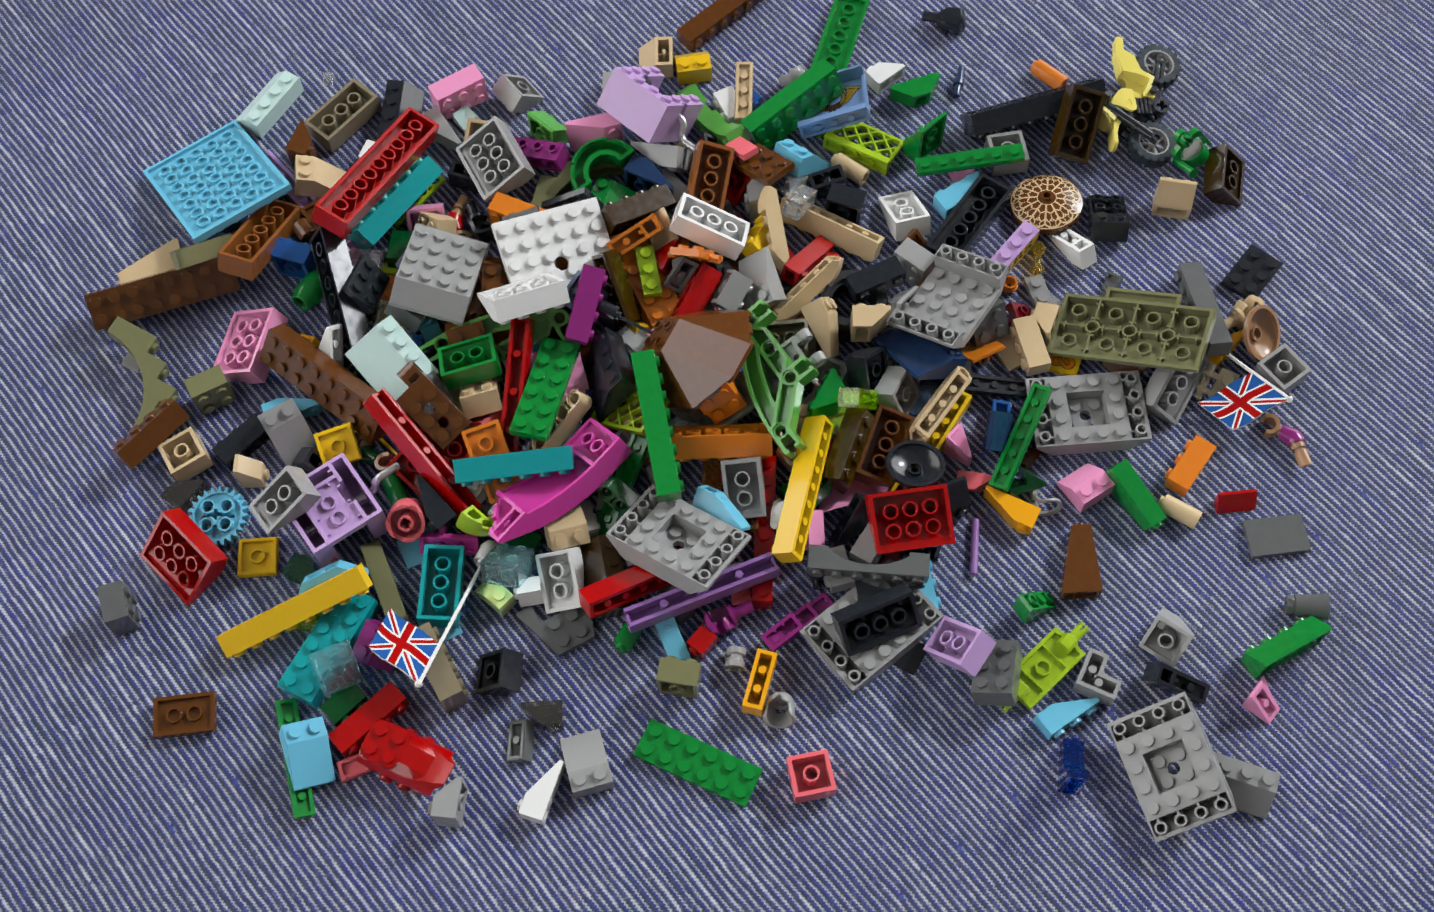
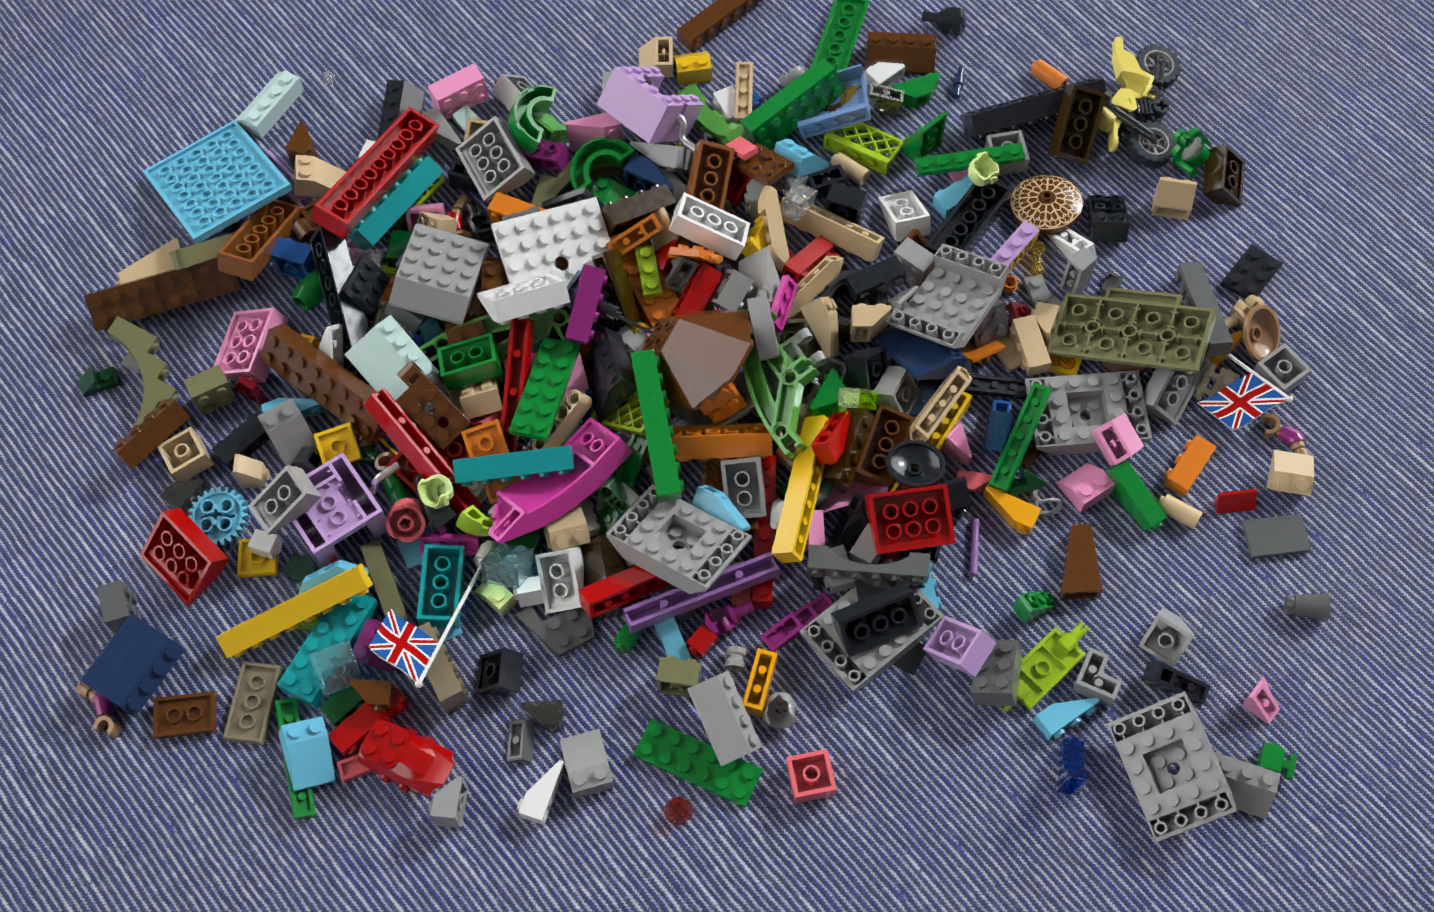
(95, 382): none -> dark green slope
(104, 711): none -> medium nougat piece
(132, 665): none -> dark blue slope
(250, 389): none -> dark red wing
(253, 703): none -> dark tan tile
(265, 544): none -> white brick
(343, 115): dark tan brick -> none
(376, 693): none -> reddish brown slope
(435, 491): none -> yellowish green cap
(520, 118): none -> green brick
(676, 815): none -> clear red cone
(724, 718): none -> light grey slope
(763, 327): none -> light grey slope
(783, 301): none -> dark pink plate
(831, 439): none -> red slope
(886, 99): none -> clear smoke slope
(911, 49): none -> reddish brown slope
(983, 170): none -> yellowish green cap
(1078, 271): none -> light grey brick
(1117, 439): none -> bright pink slope
(1272, 758): none -> green brick
(1284, 646): green slope -> none
(1291, 473): none -> tan slope

